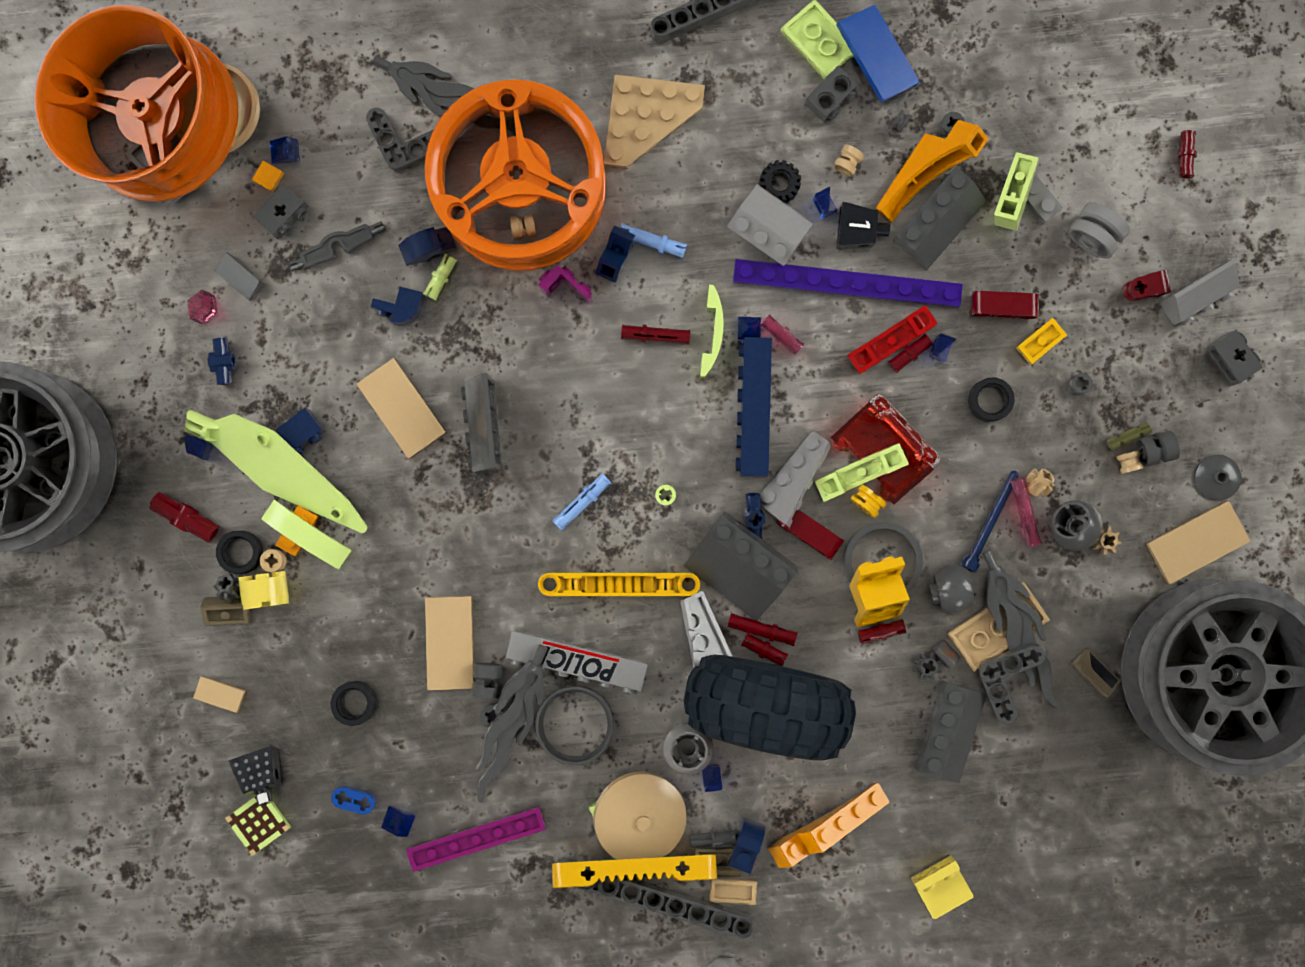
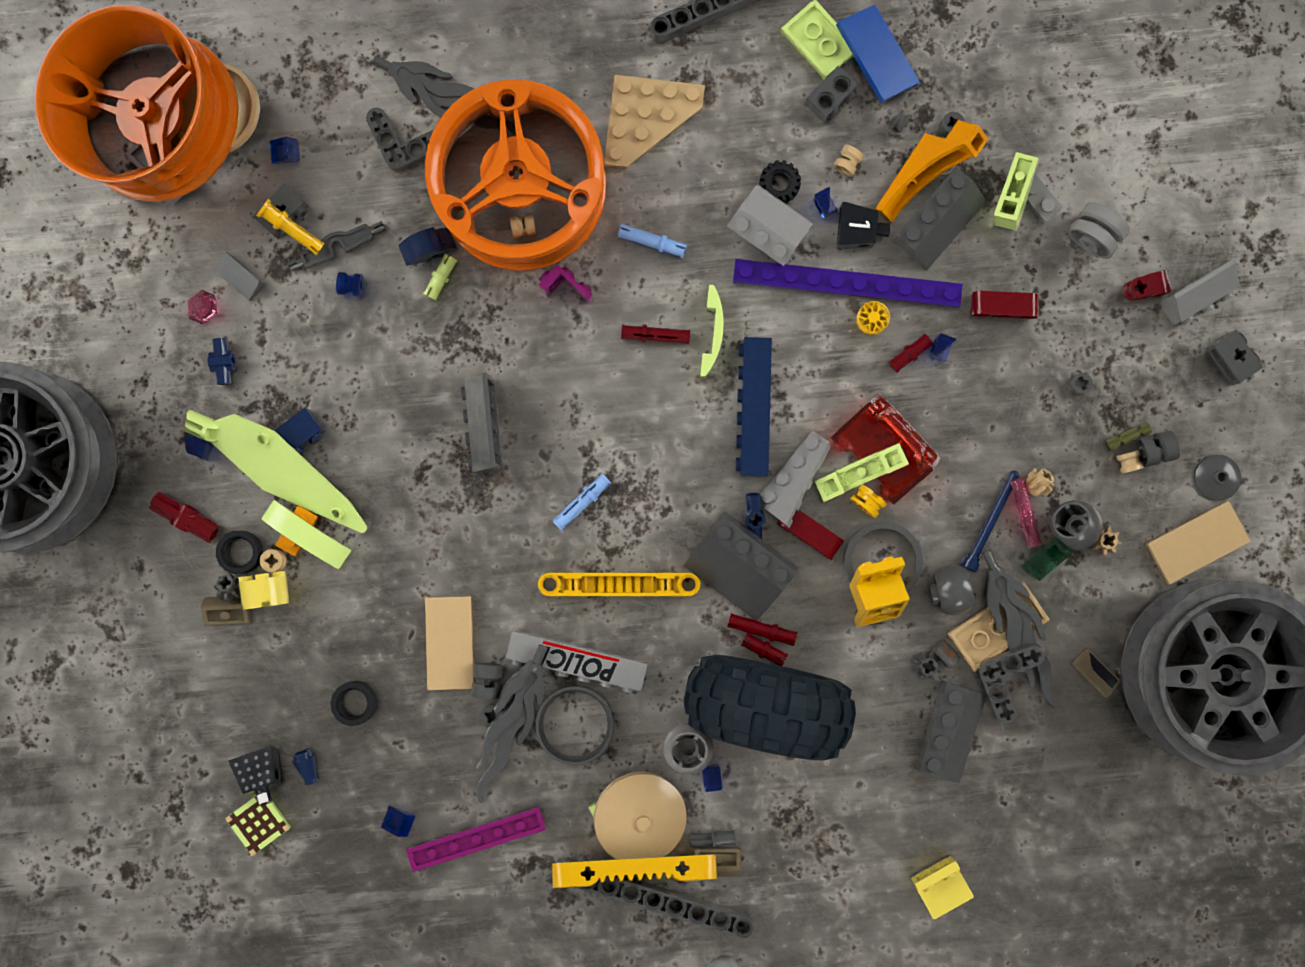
(219, 694): tan tile -> none
(267, 176): light orange tile -> none
(281, 220): none -> yellow pin
(305, 764): none -> dark blue cone
(349, 284): none -> clear blue wheel
(355, 794): blue beam -> none
(401, 408): tan tile -> none
(406, 308): dark blue brick -> none
(615, 254): dark blue brick -> none
(666, 488): yellowish green bush -> none
(702, 629): light grey wing -> none
(733, 891): tan tile -> none
(747, 845): dark blue brick -> none
(749, 327): clear blue slope -> none
(782, 334): clear pink pin -> none
(828, 829): light orange arch -> none
(872, 318): none -> yellow wheel
(882, 631): dark red pin -> none
(892, 339): red slope -> none
(1008, 397): black tyre -> none
(1041, 341): yellow plate -> none
(1047, 557): none -> clear green slope
(1187, 154): dark red pin -> none

